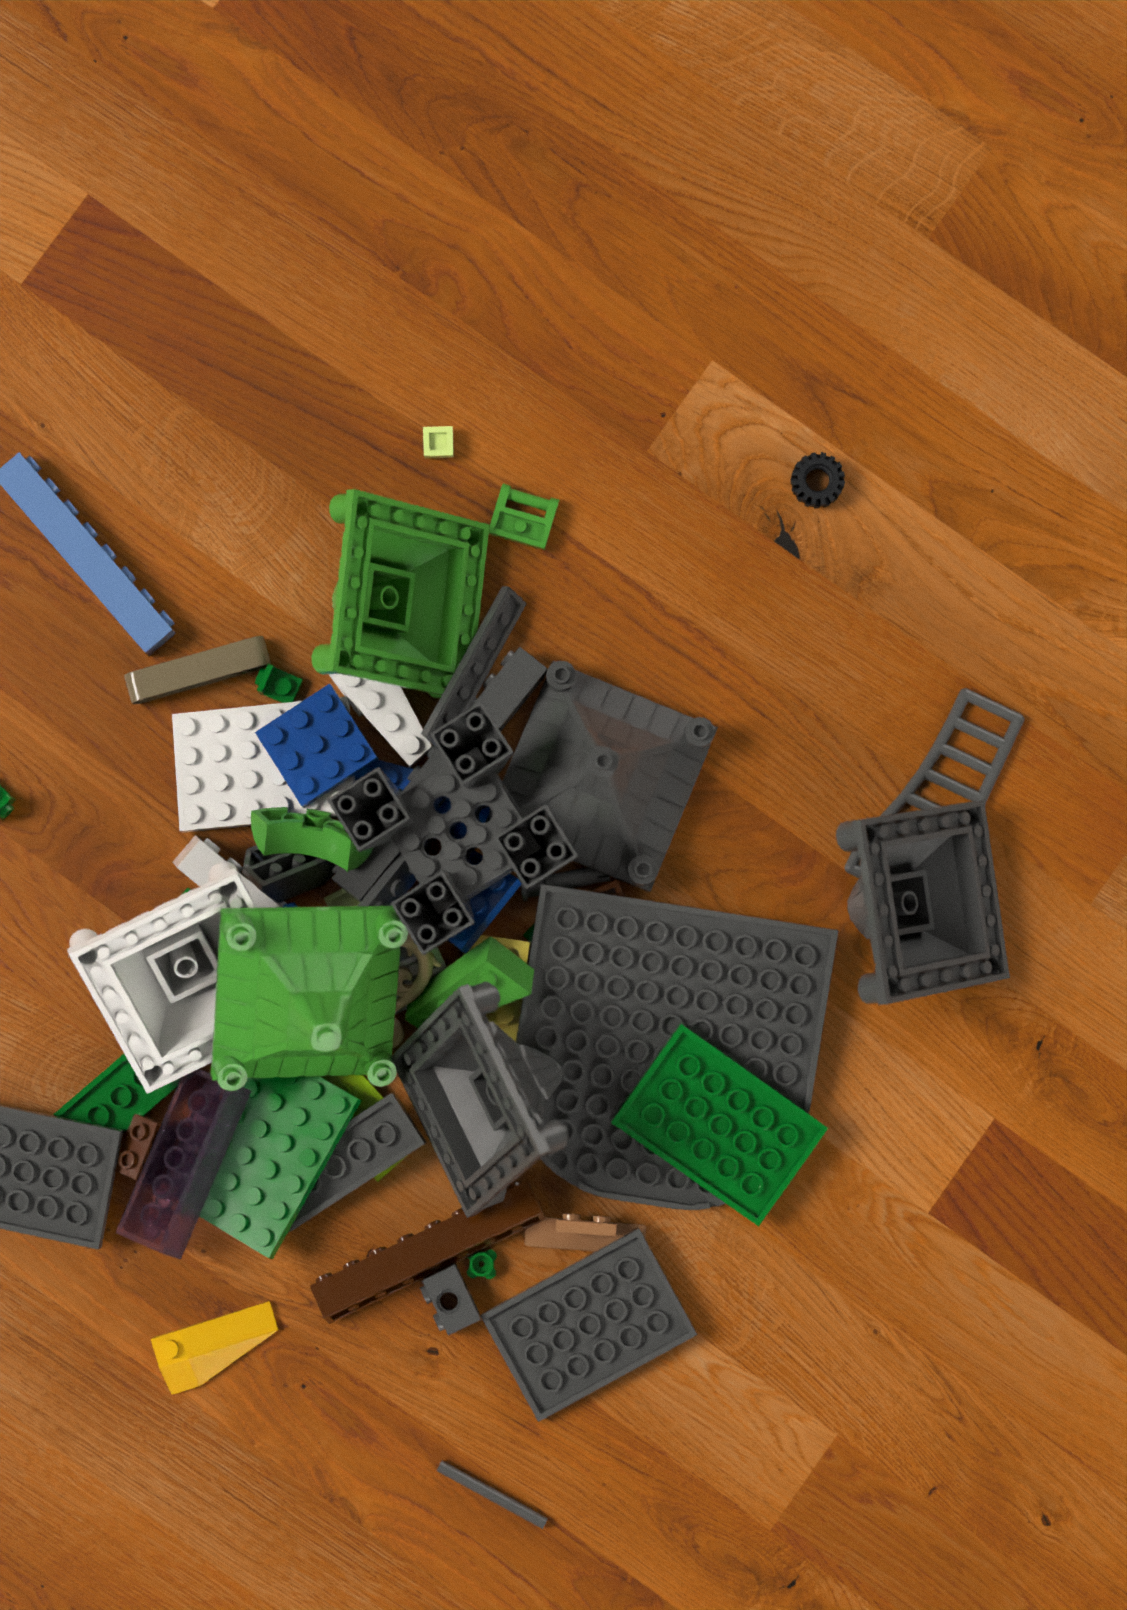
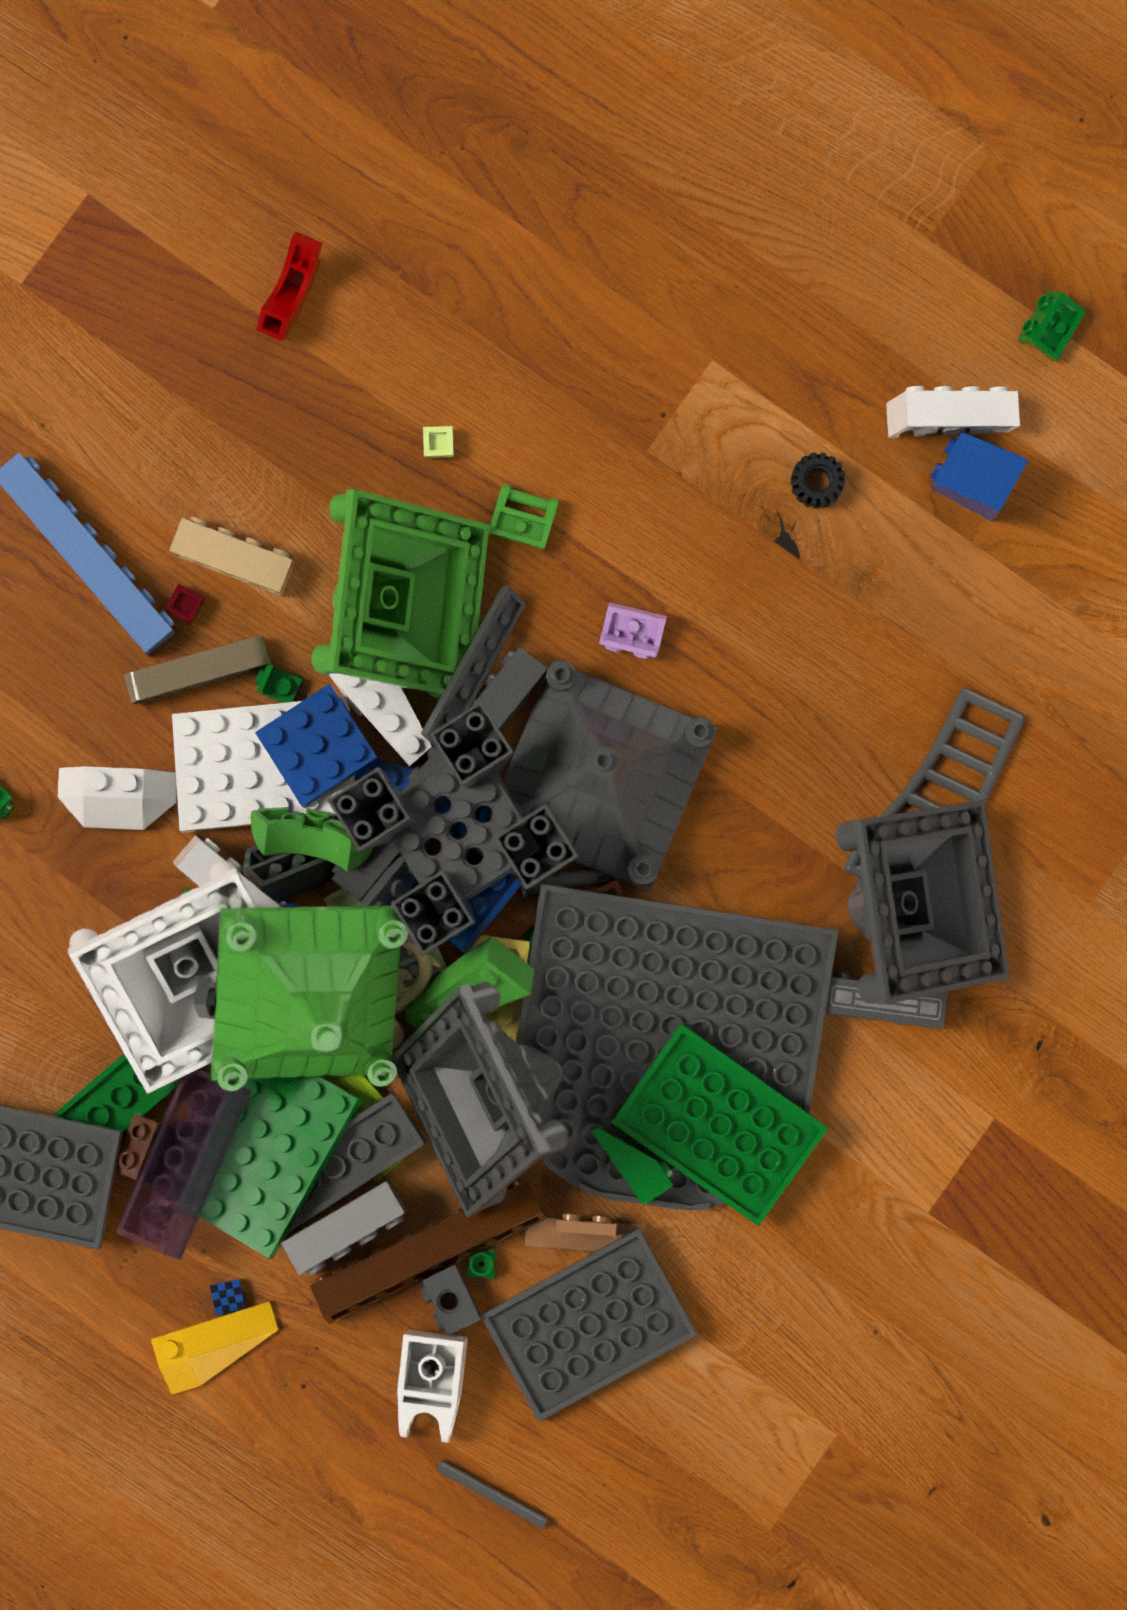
(116, 796): none -> white wedge
(184, 604): none -> dark red plate
(205, 997): none -> dark grey bracket
(227, 1296): none -> tile
(232, 556): none -> tan brick
(292, 288): none -> red arch
(343, 1227): none -> light grey brick
(426, 1390): none -> white brick
(632, 631): none -> lavender bracket
(639, 1168): none -> green slope
(921, 1011): none -> dark grey brick
(953, 411): none -> white wedge
(977, 474): none -> blue slope
(1052, 324): none -> green bracket

